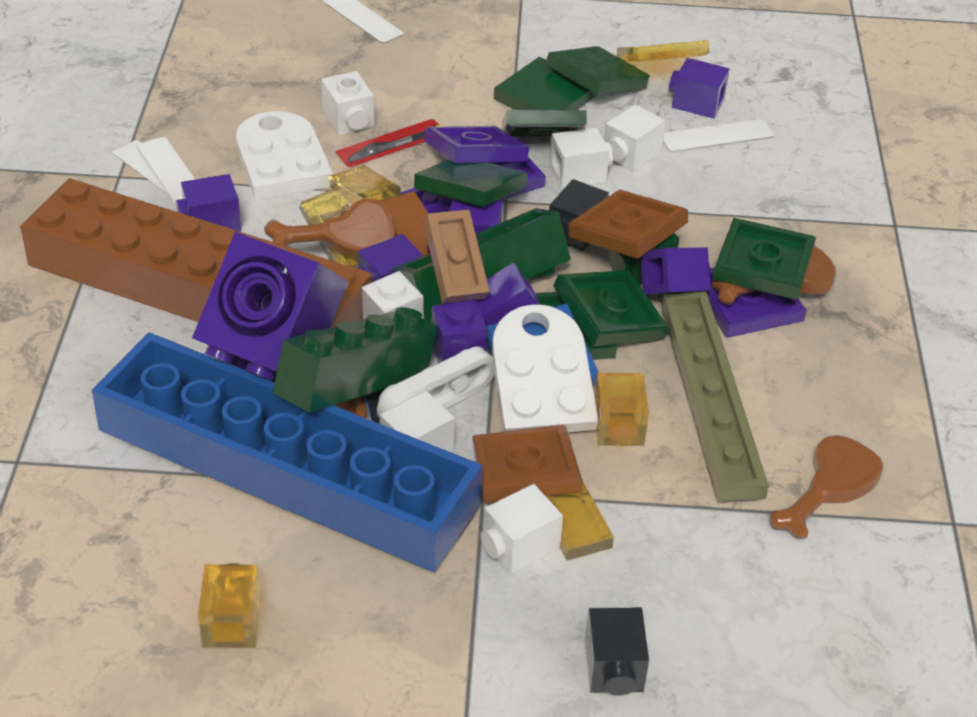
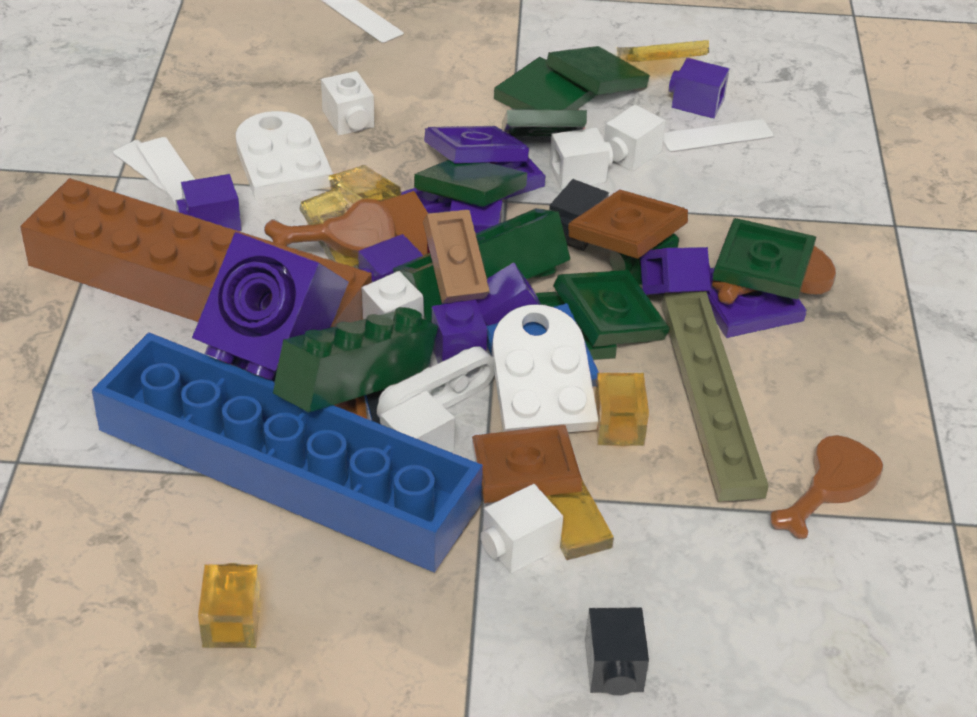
(385, 144): red sticker -> none

